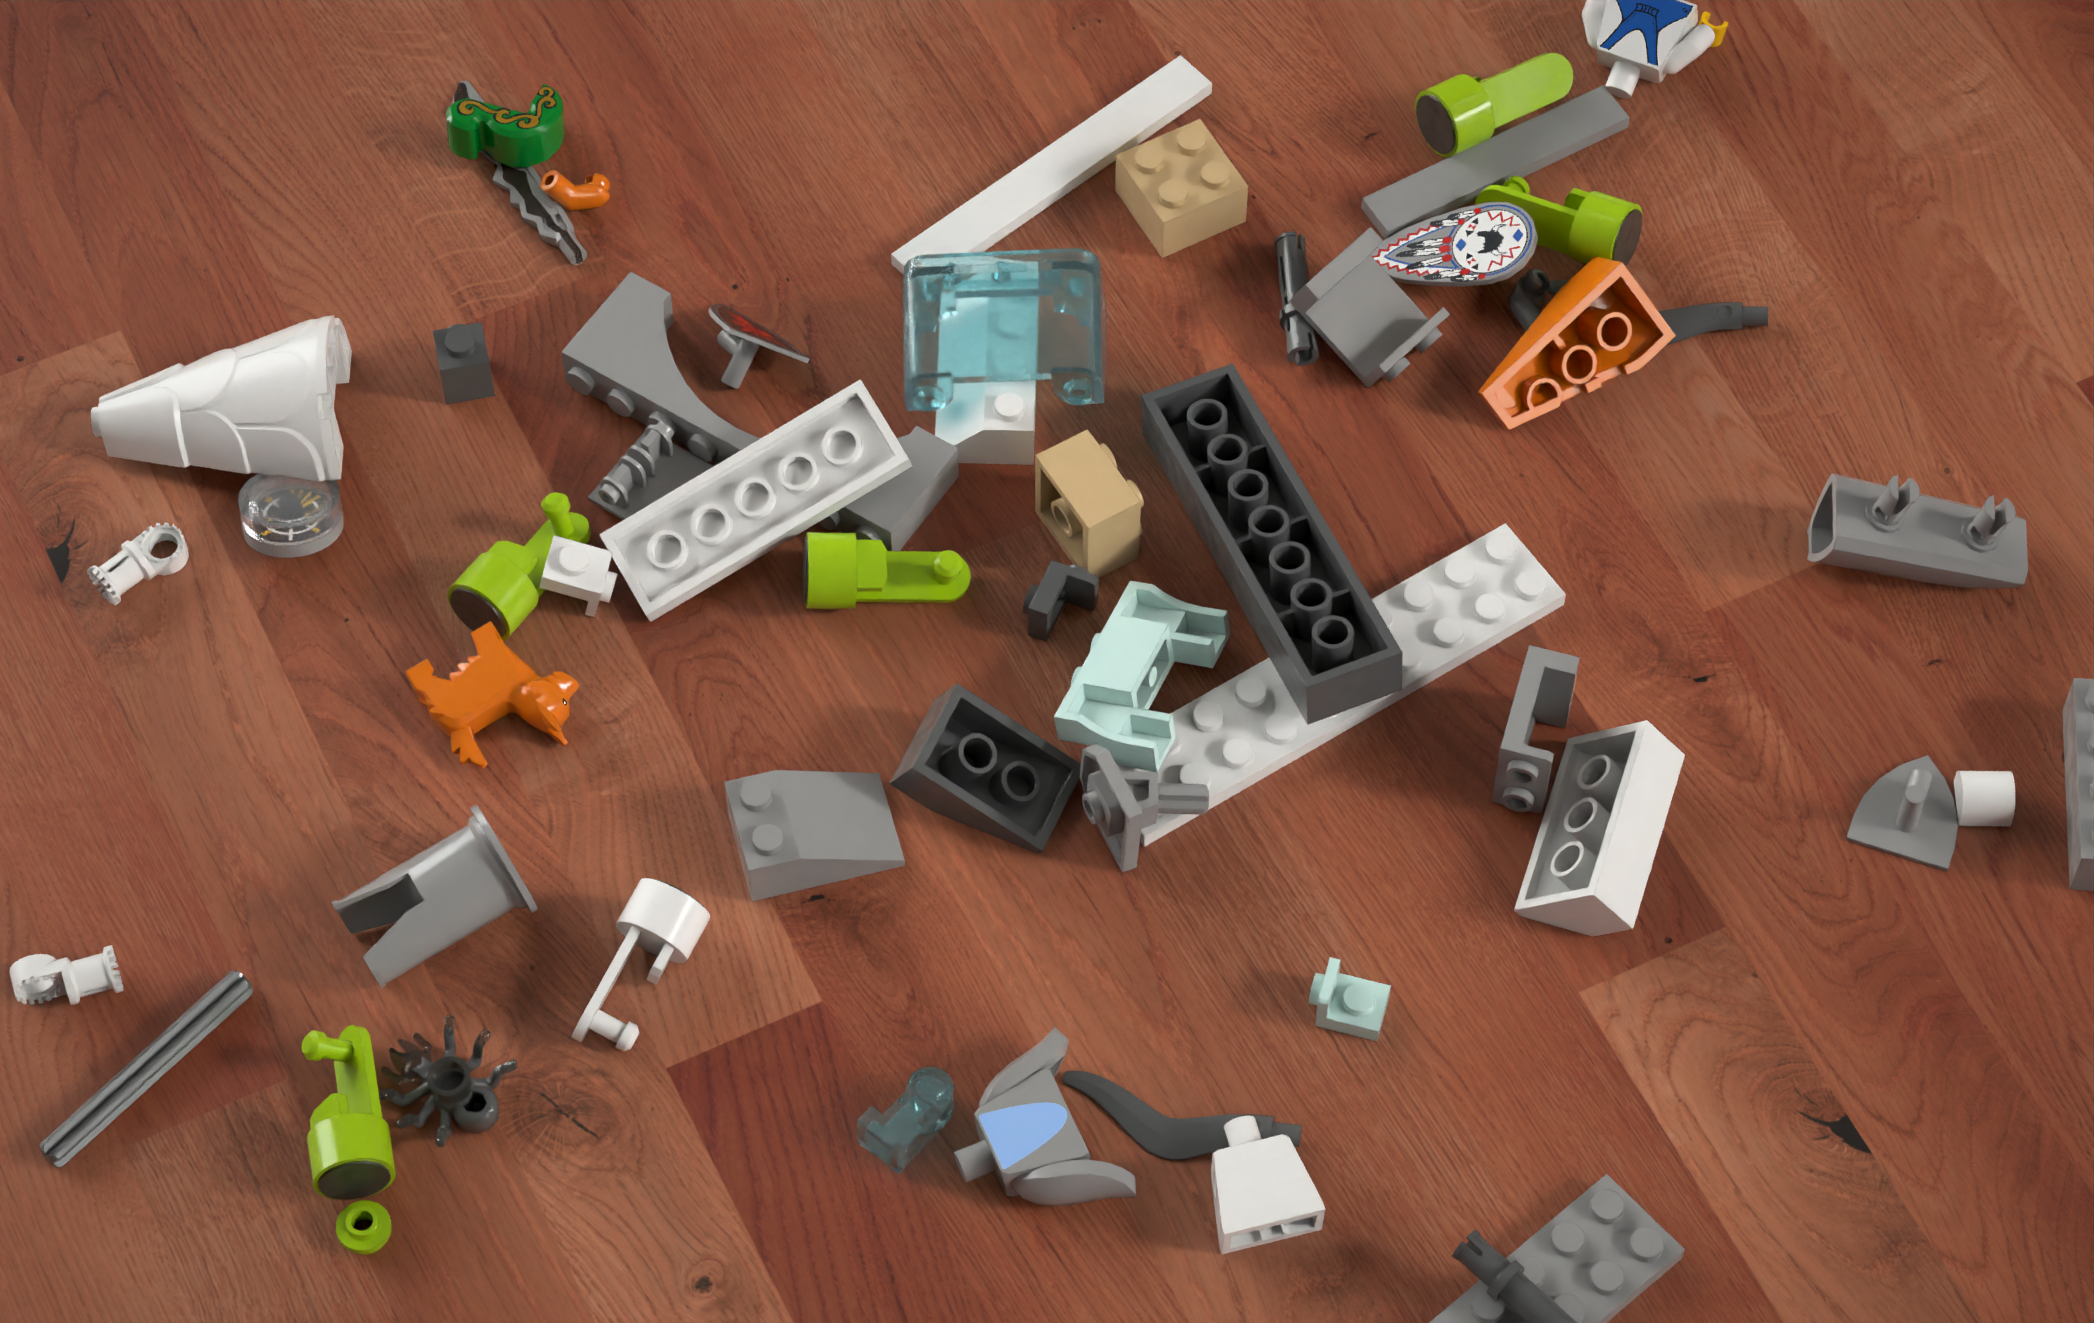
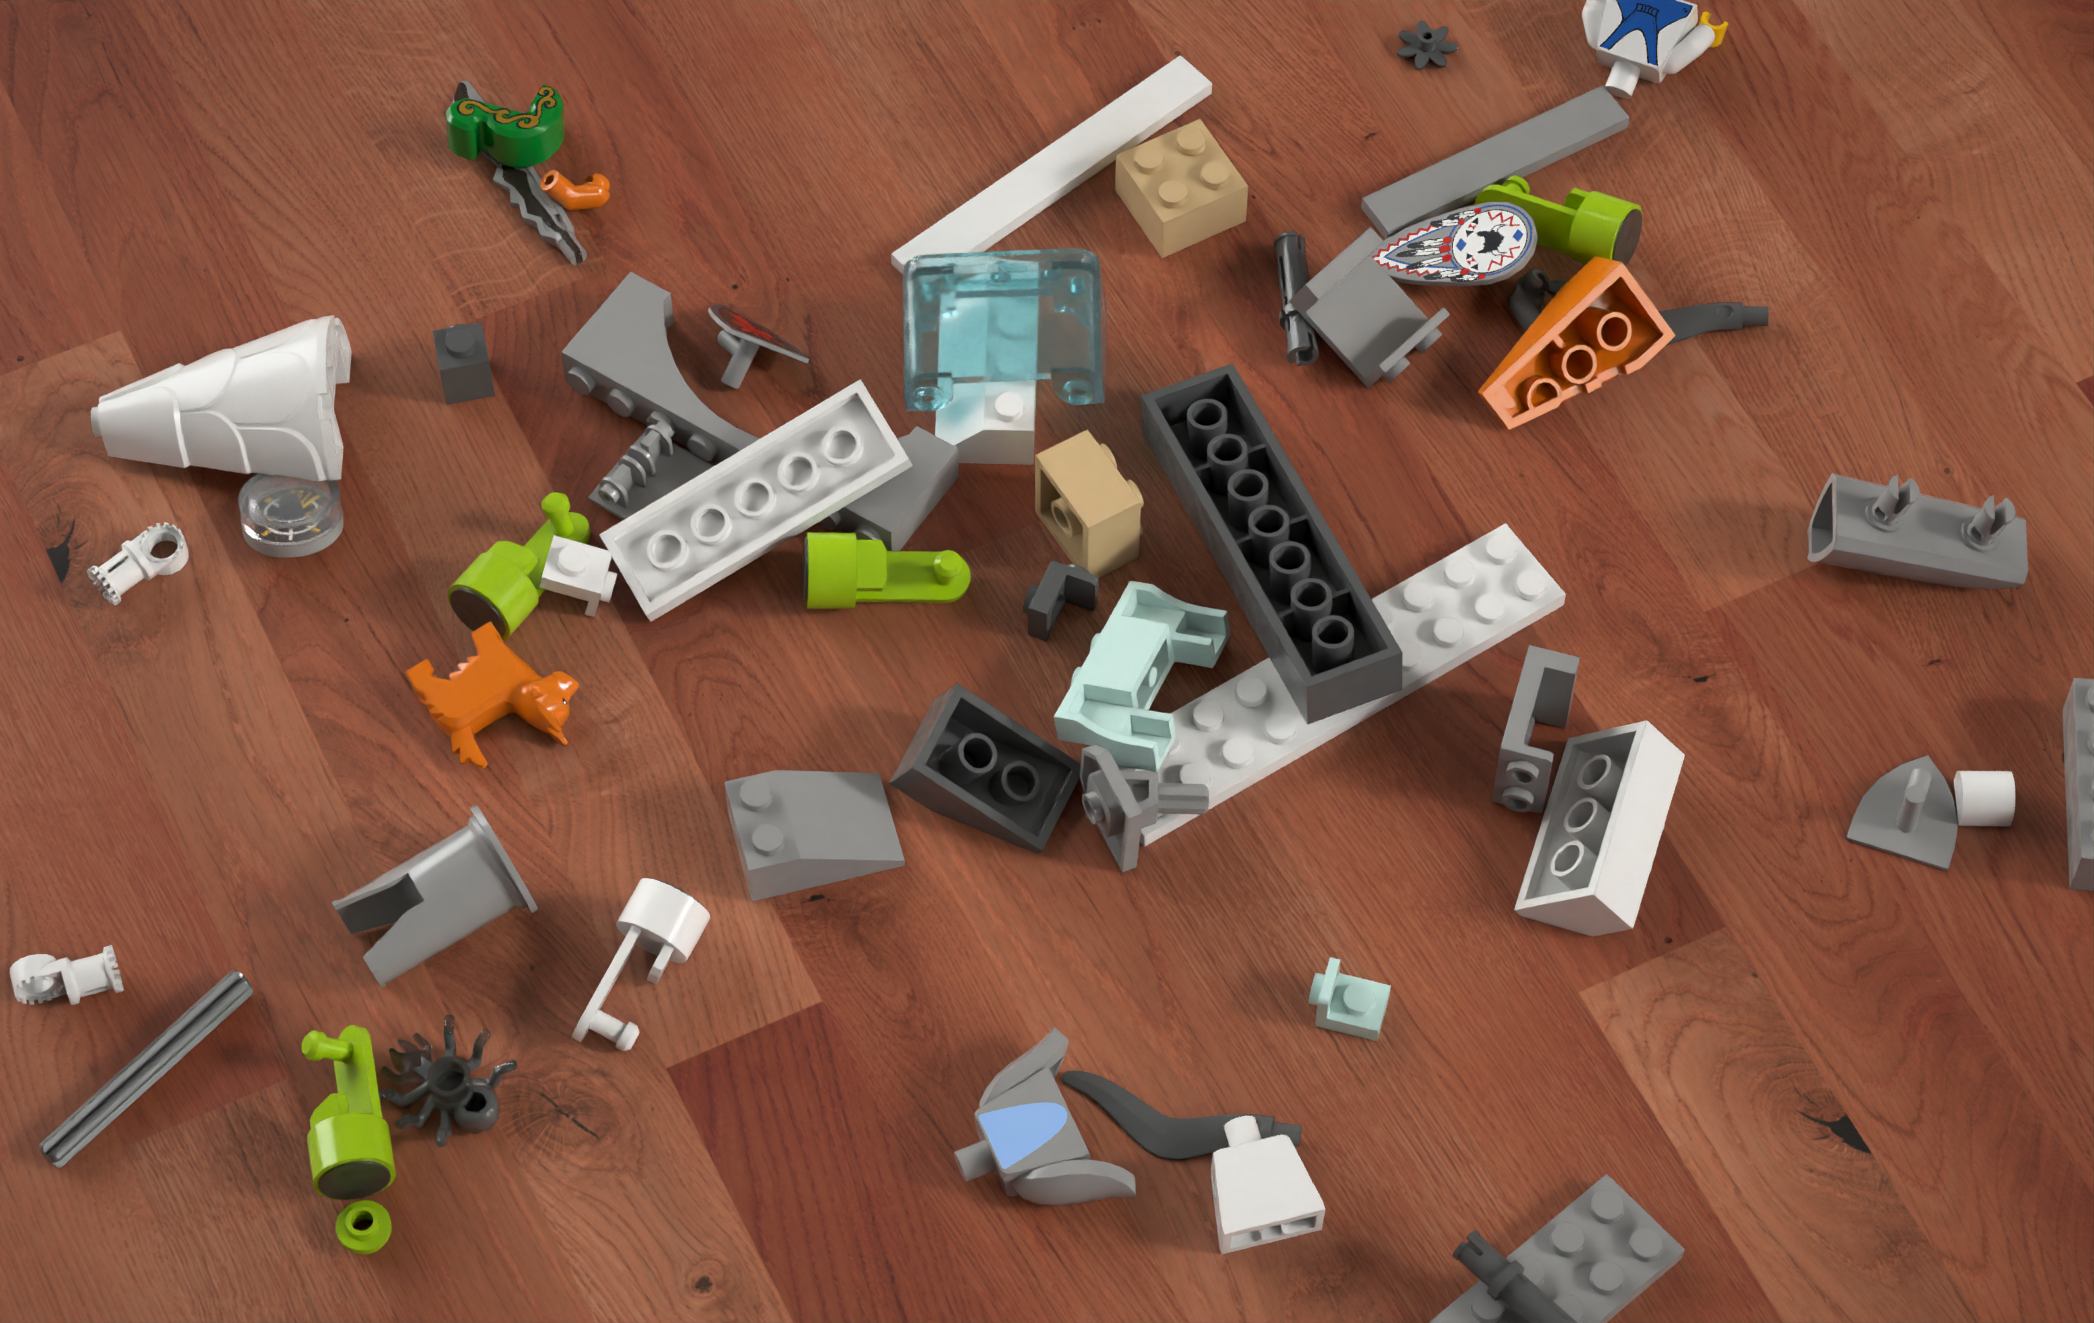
(910, 1120): clear light blue leg -> none
(1426, 45): none -> dark grey plant
(1468, 109): lime piece -> none

